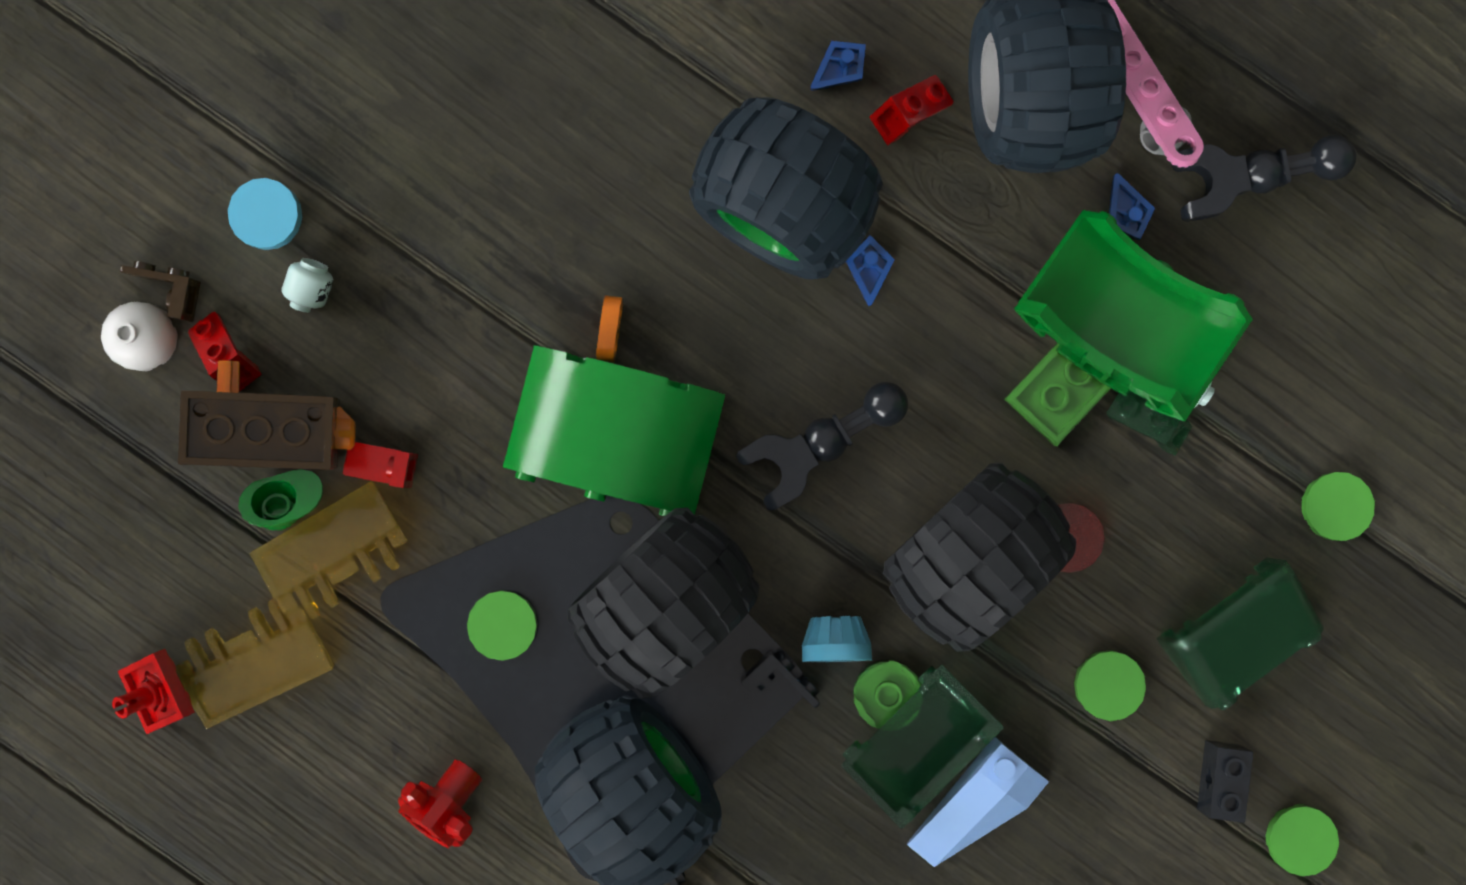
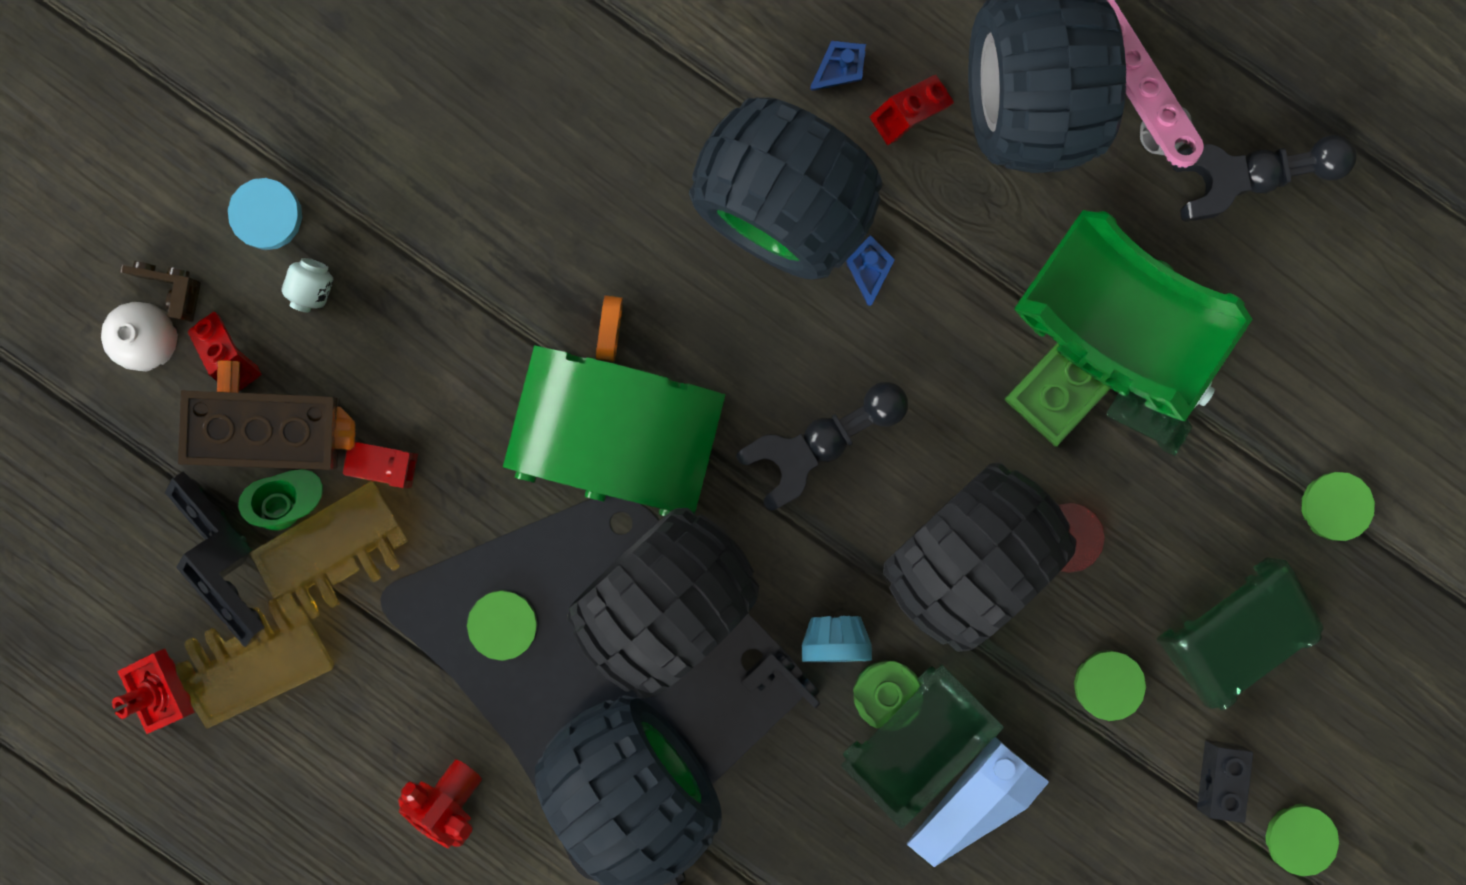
(214, 559): none -> black bracket
(1129, 208): blue piece -> none

